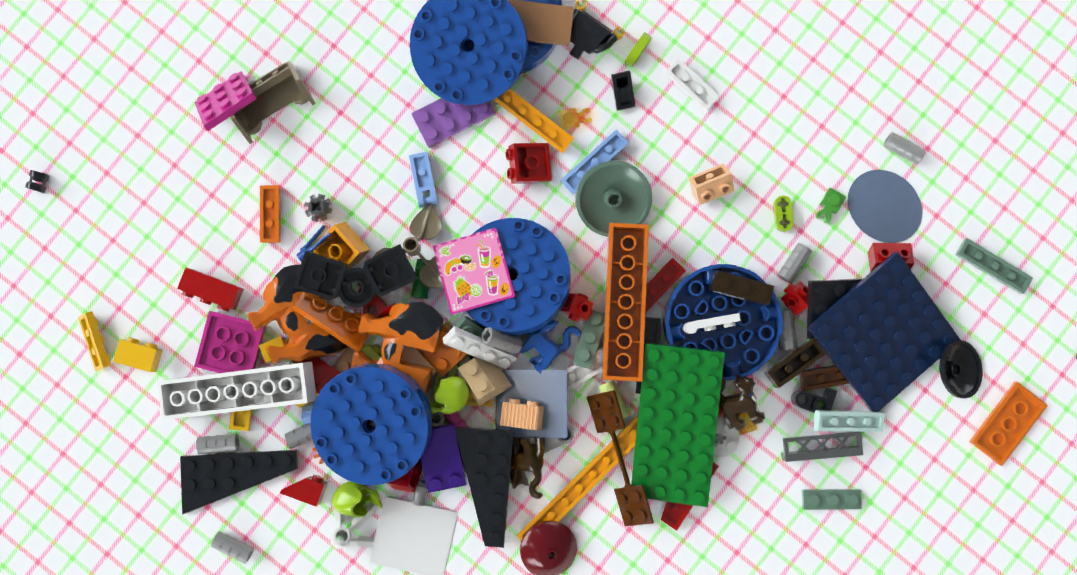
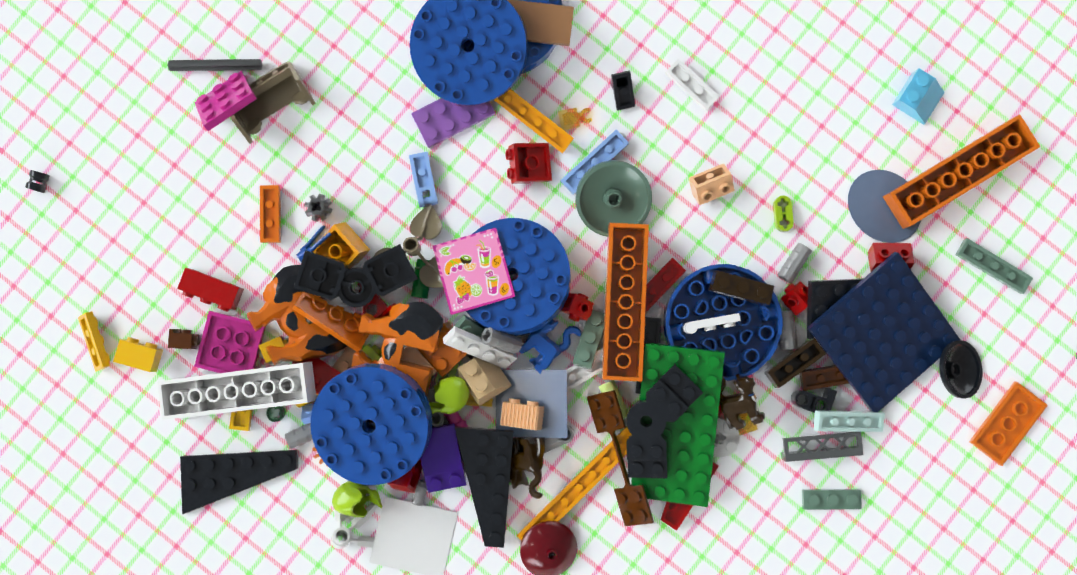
(183, 339): none -> reddish brown brick
(215, 65): none -> dark grey axle
(217, 444): light grey axle -> none
(232, 547): light grey axle -> none
(269, 413): none -> clear green bush
(308, 490): red slope -> none
(590, 34): black torso -> none
(638, 49): lime beam -> none
(664, 403): none -> black plate
(830, 202): bright green plate -> none
(904, 148): light grey axle -> none
(919, 96): none -> medium azure slope
(961, 171): none -> orange brick

